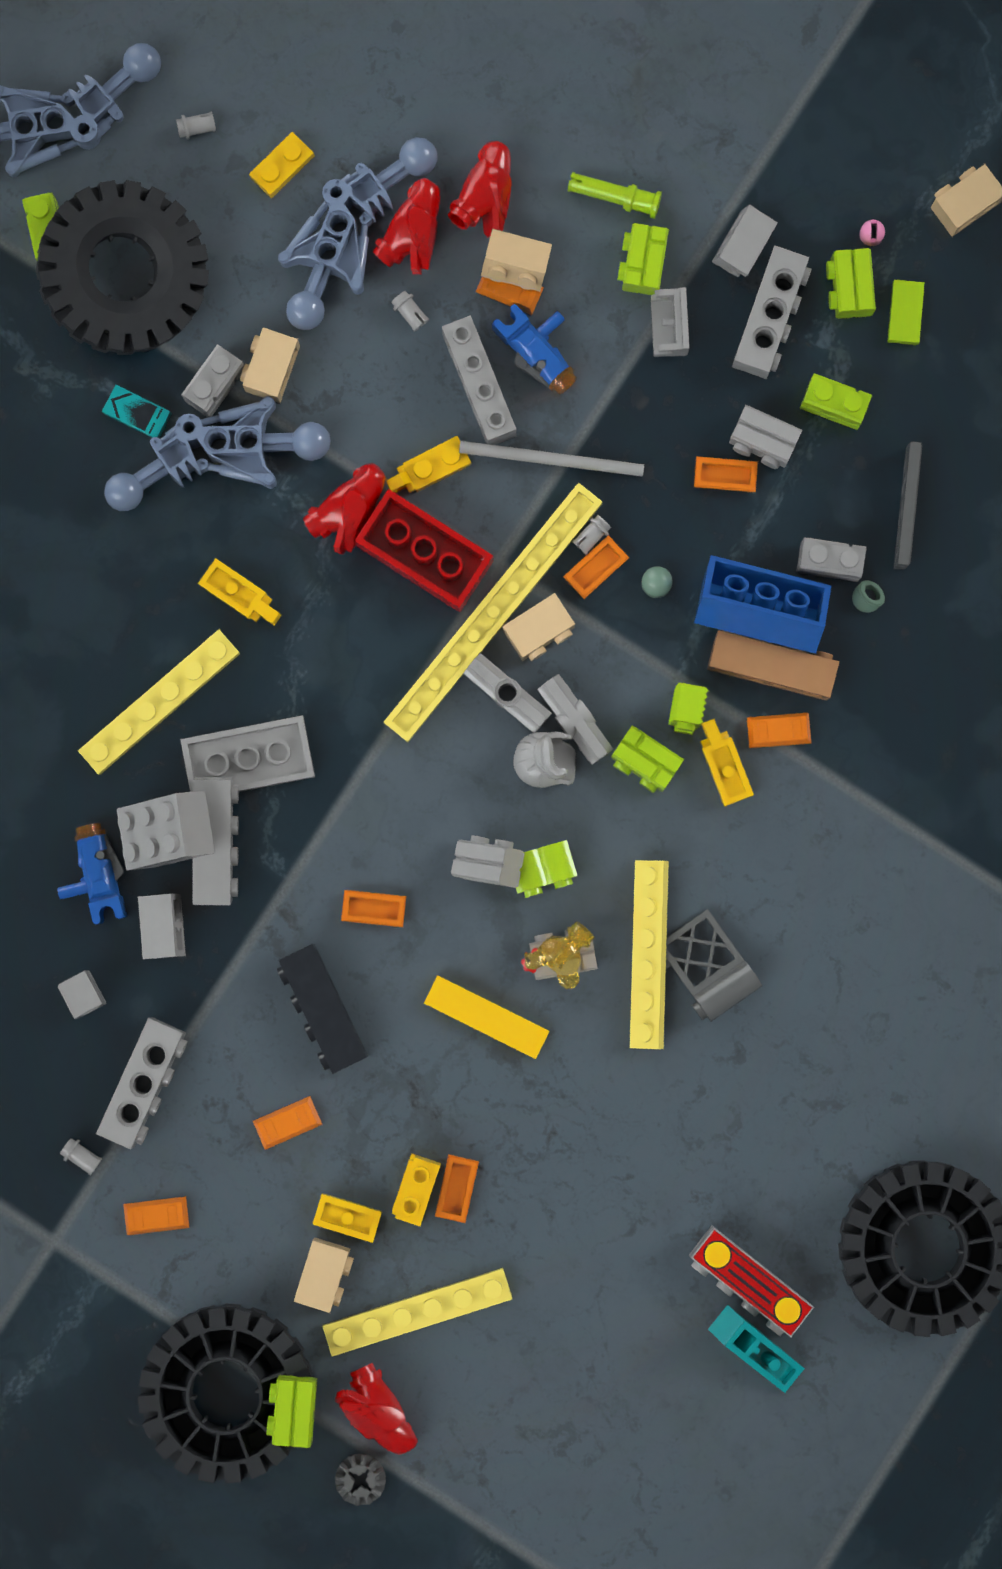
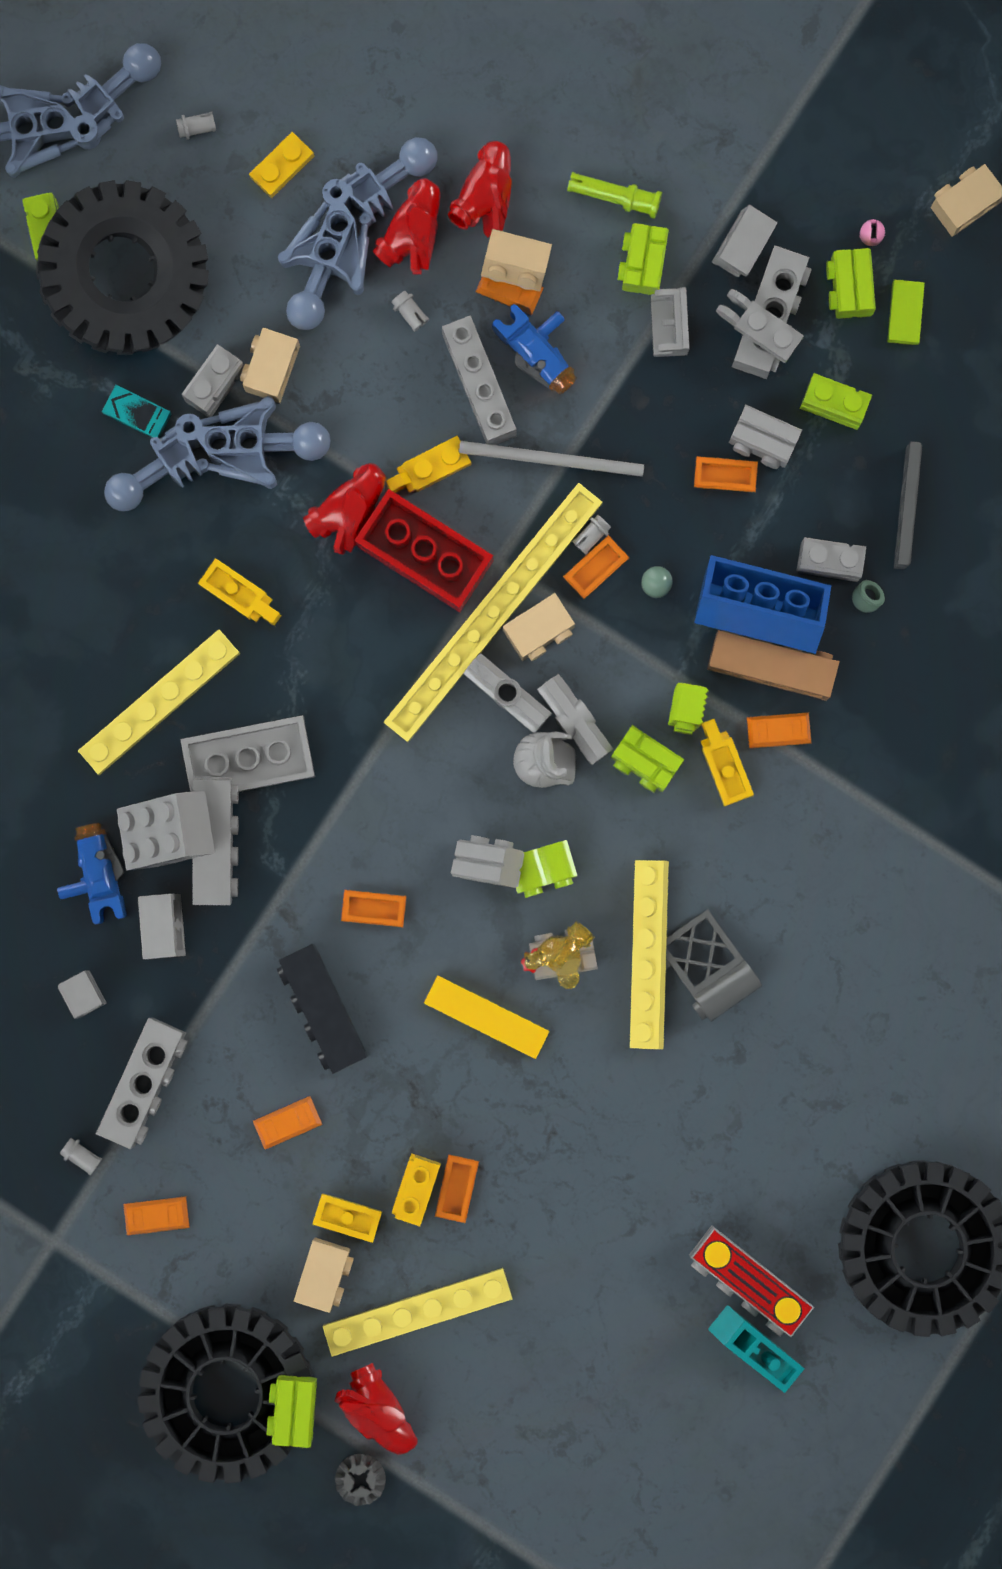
(761, 327): none -> light grey hinge

